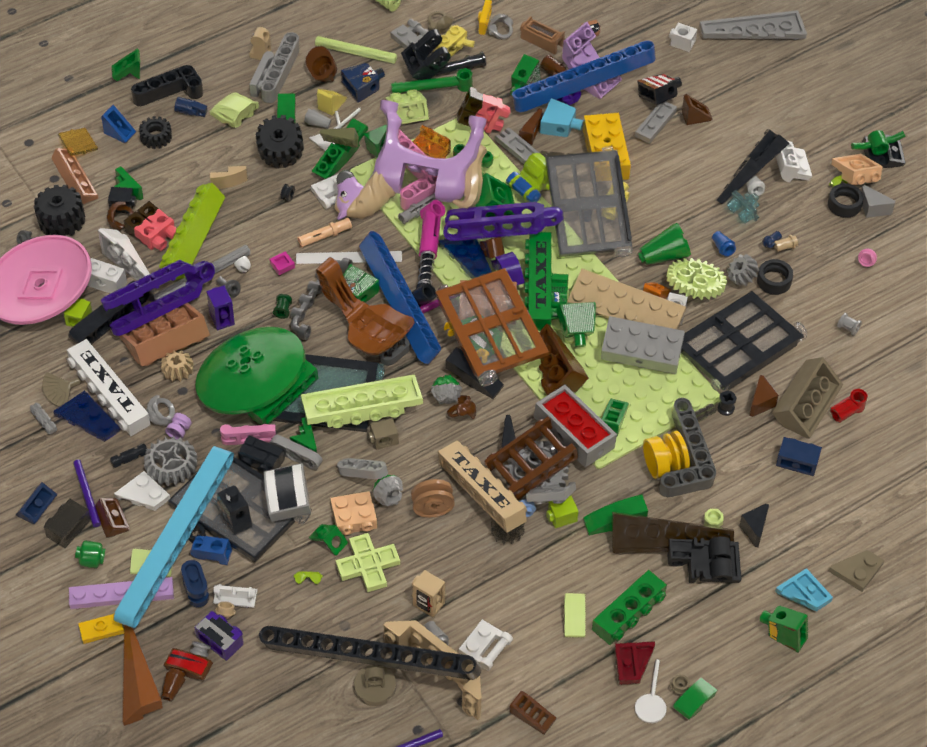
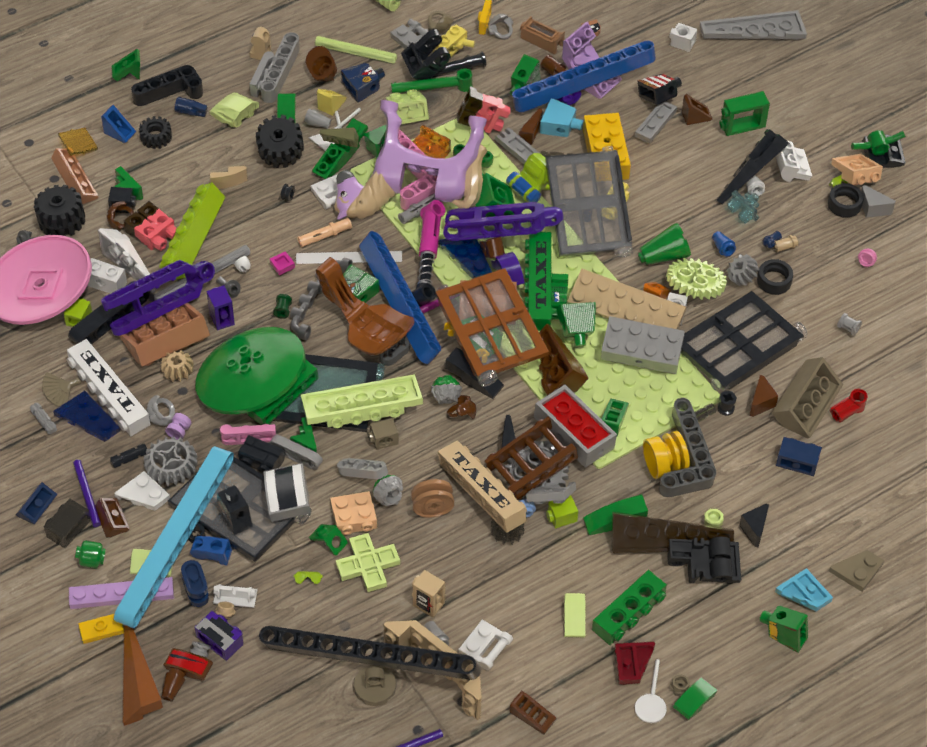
(754, 101): none -> green window

